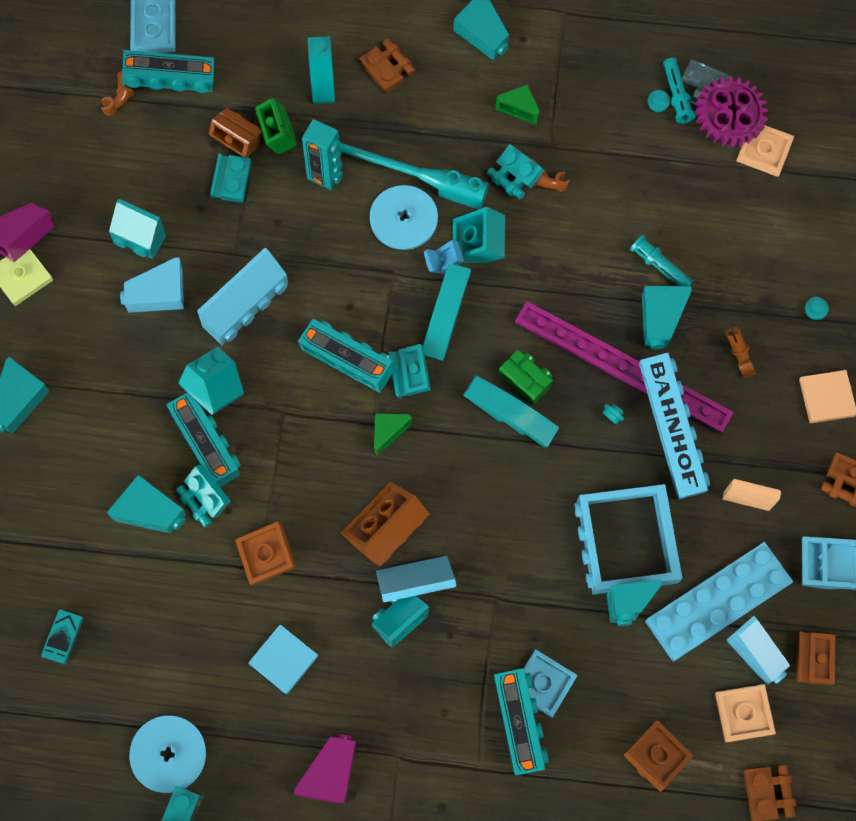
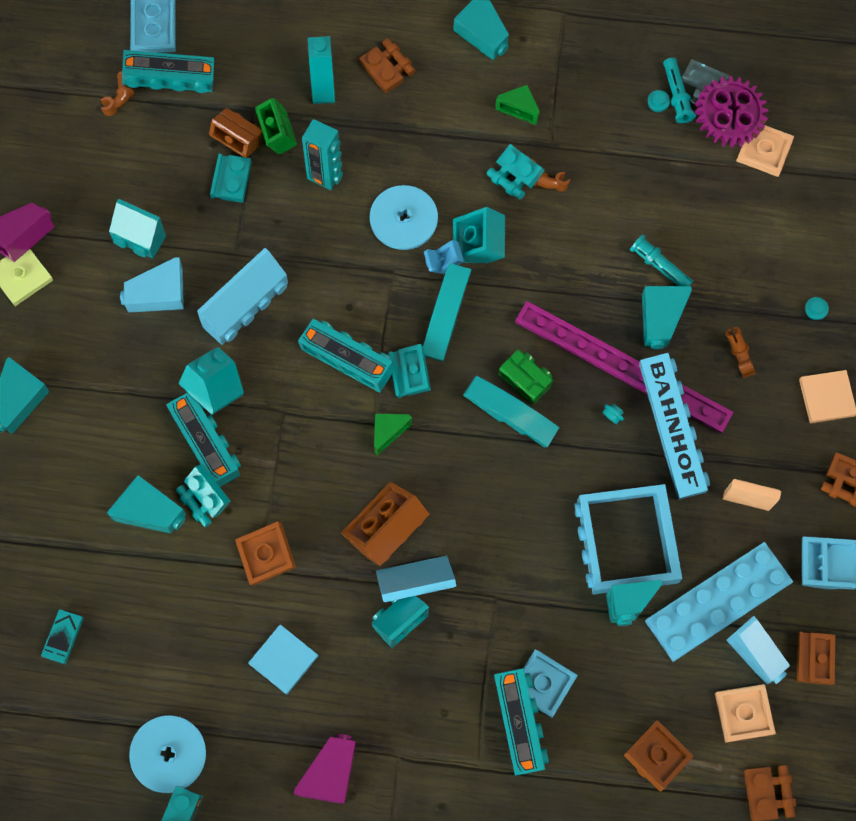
(451, 183): teal bar -> none

